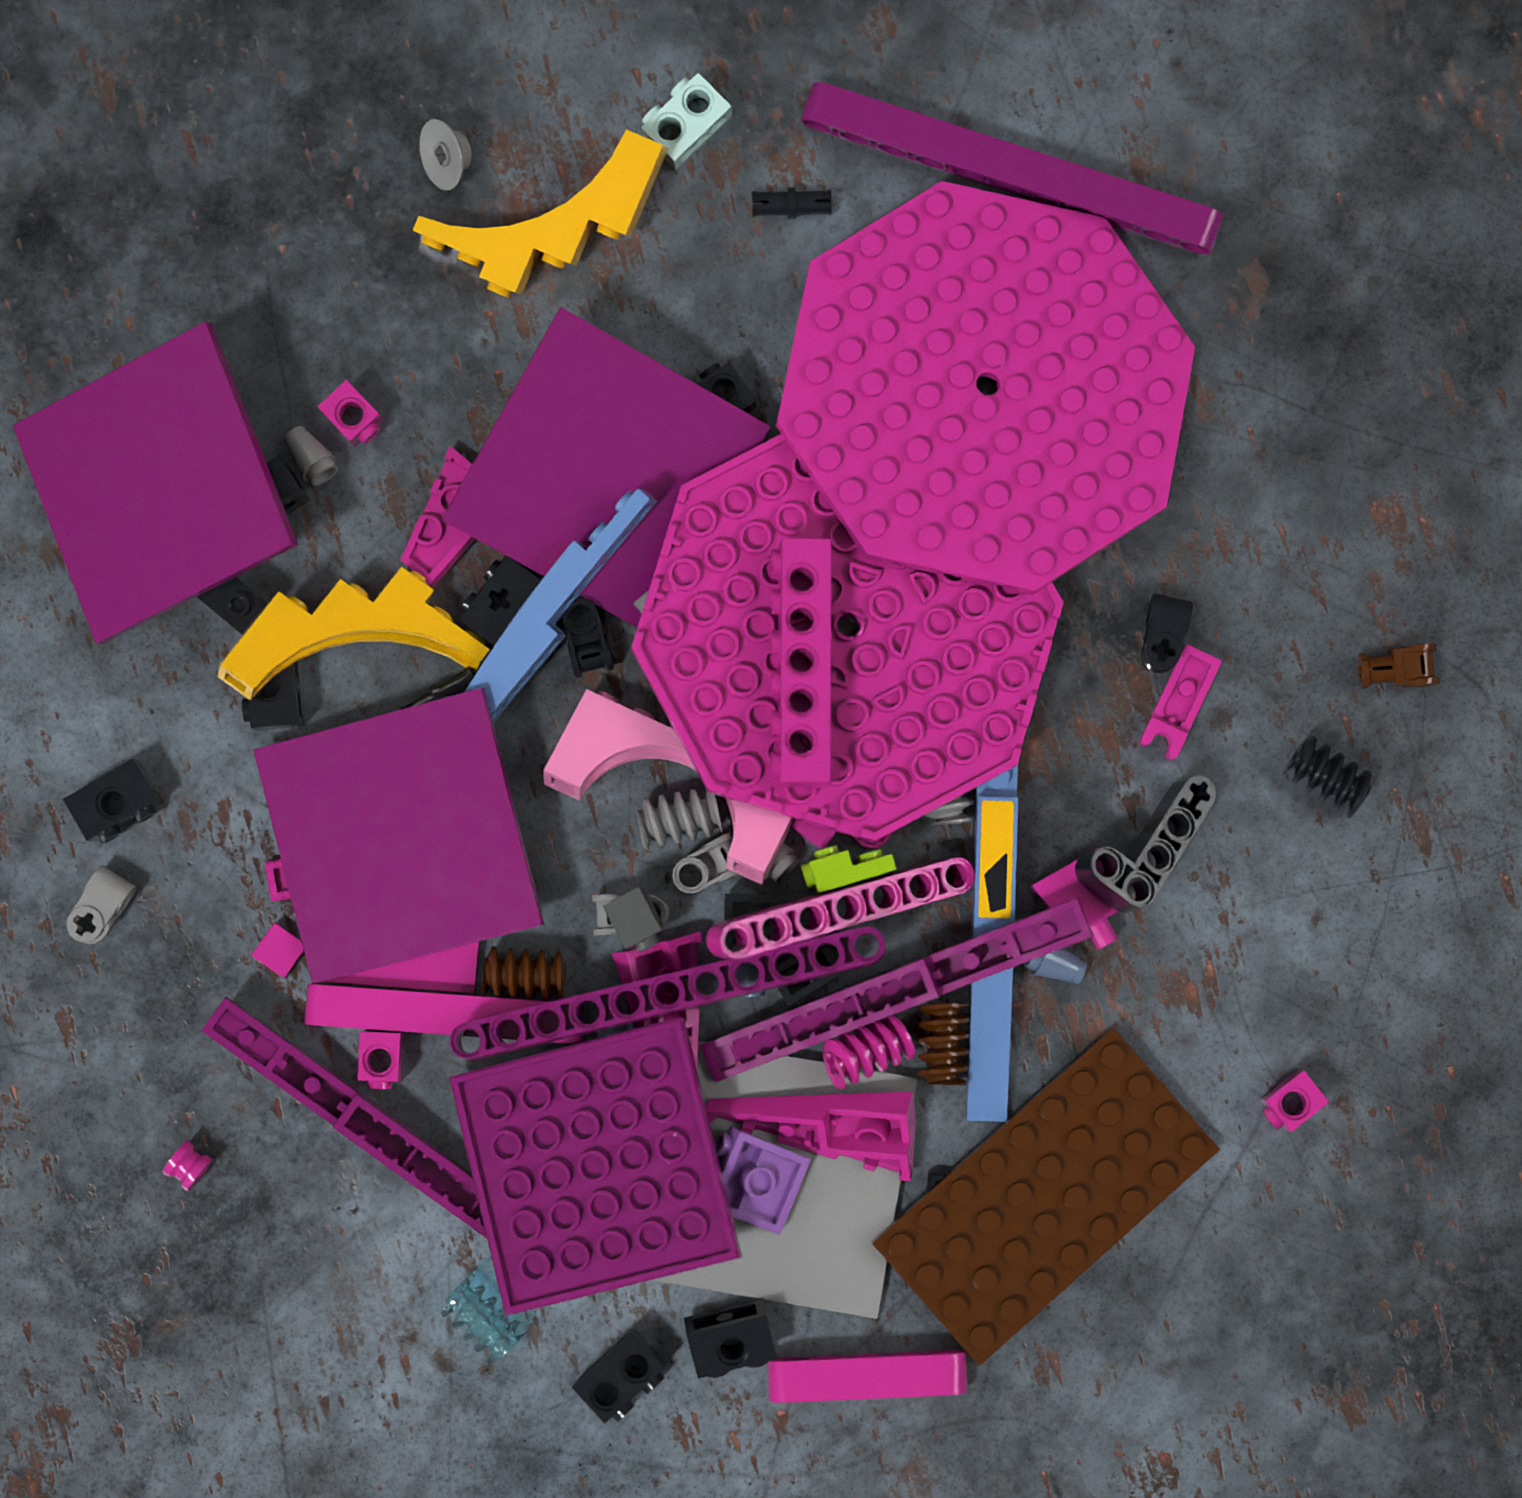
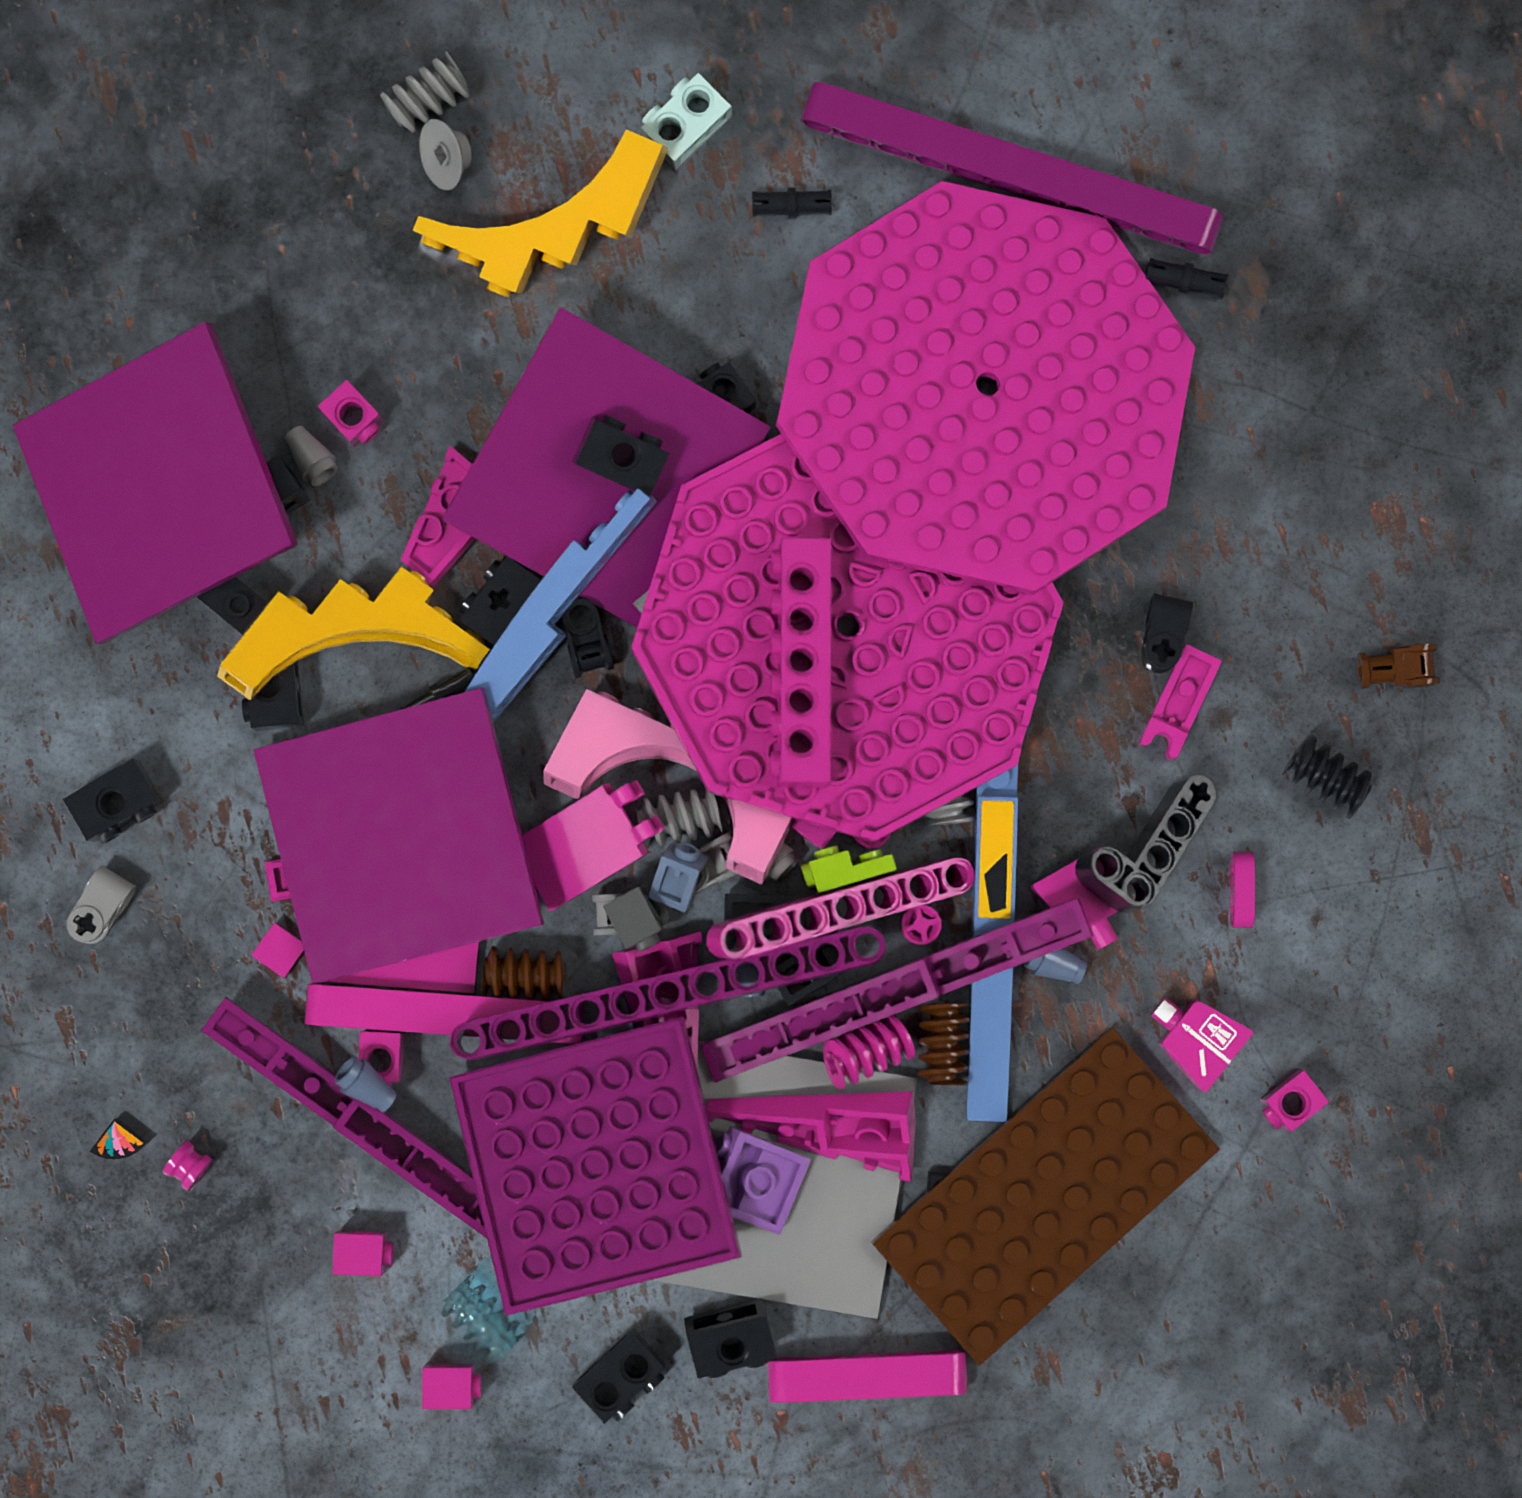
(118, 1142): none -> tile
(361, 1253): none -> dark pink brick
(364, 1084): none -> sand blue cone
(426, 93): none -> light grey piece
(450, 1386): none -> dark pink brick
(587, 843): none -> dark pink tile
(596, 455): none -> black brick
(677, 875): none -> sand blue bracket
(925, 922): none -> dark pink wheel
(1186, 278): none -> black pin
(1199, 1040): none -> dark pink torso
(1242, 889): none -> dark pink beam

